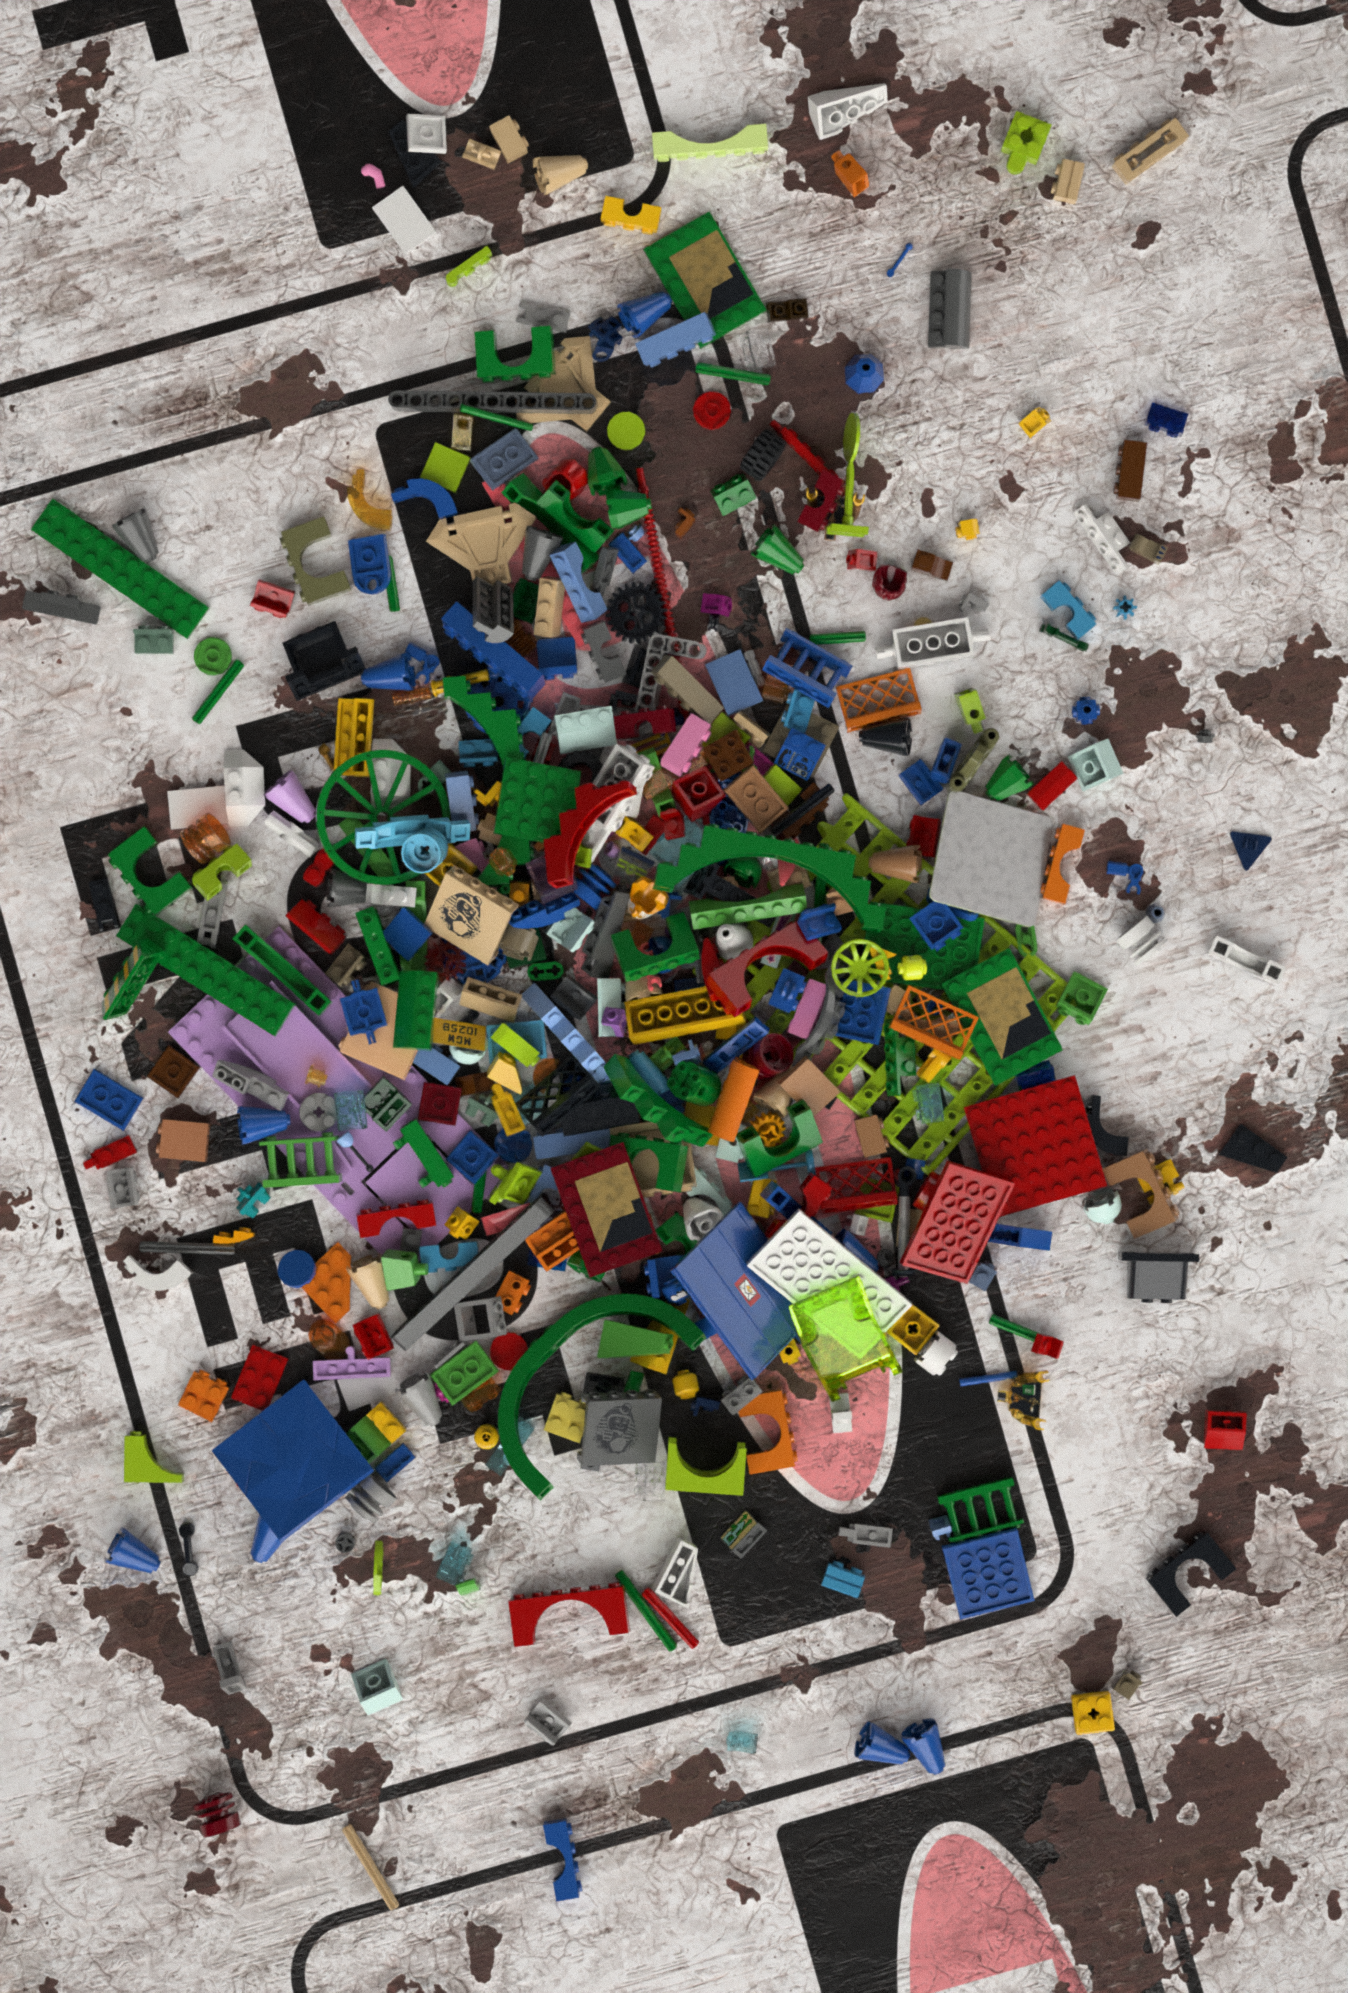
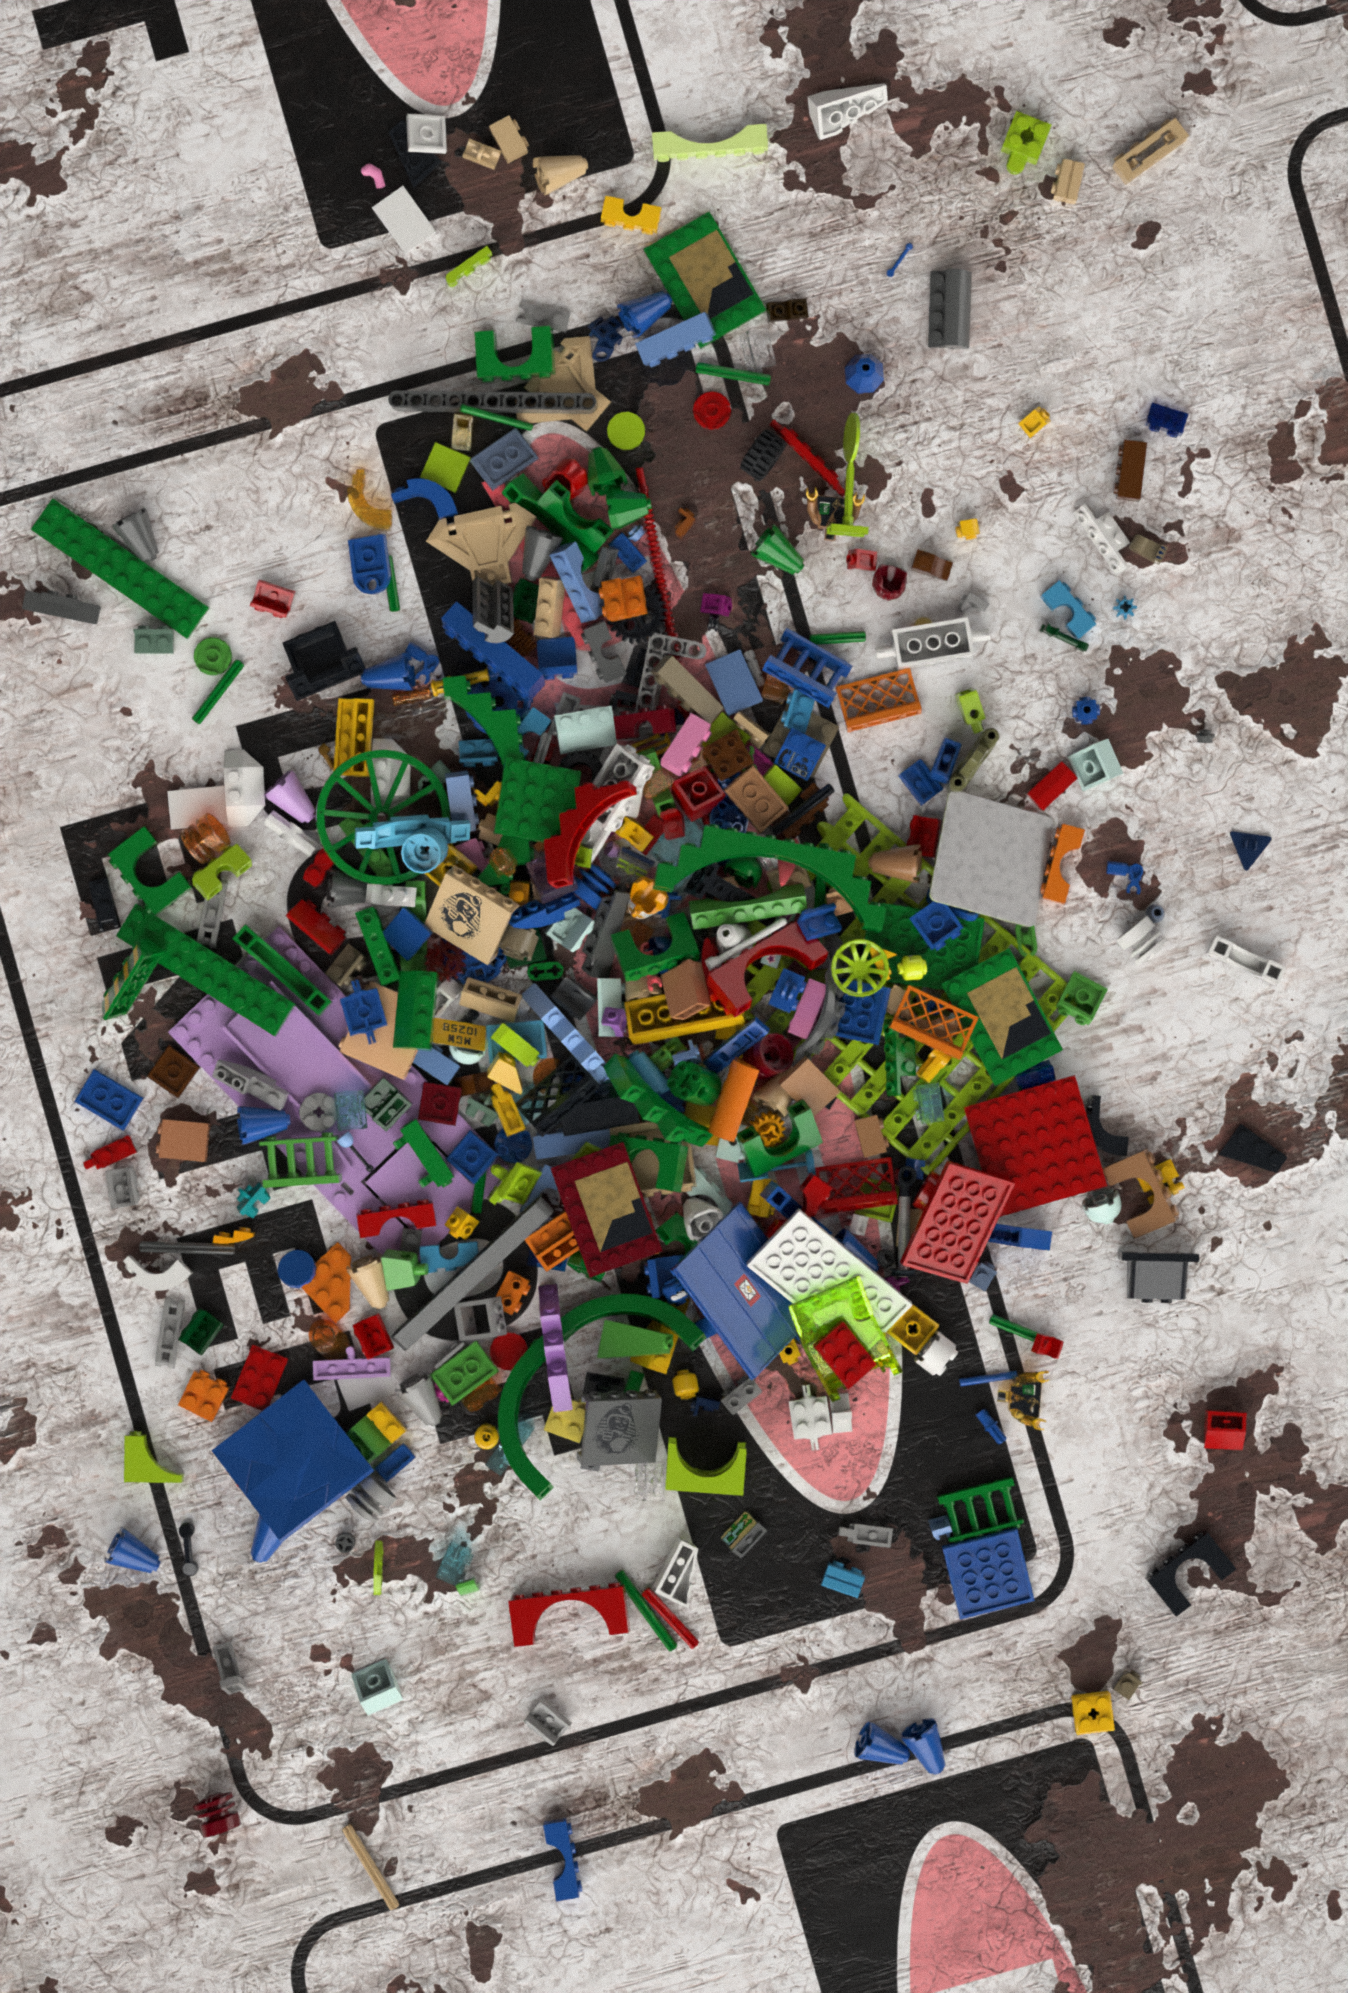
(169, 1333): none -> light grey plate
(200, 1331): none -> dark green bracket
(296, 541): olive arch -> none
(316, 1077): clear yellow brick -> none
(498, 1221): coral piece -> none
(554, 1348): none -> medium lavender arch
(623, 598): none -> orange plate
(685, 989): none -> nougat brick
(713, 962): none -> white piece
(733, 494): green bracket -> none
(742, 1741): clear light blue bracket -> none
(780, 1455): orange arch -> none
(810, 1417): none -> white plate
(817, 517): dark red arch -> none
(844, 1354): none -> red plate
(850, 173): orange torso -> none
(888, 736): black cone -> none
(991, 1426): none -> blue axle
(1007, 780): green cone -> none

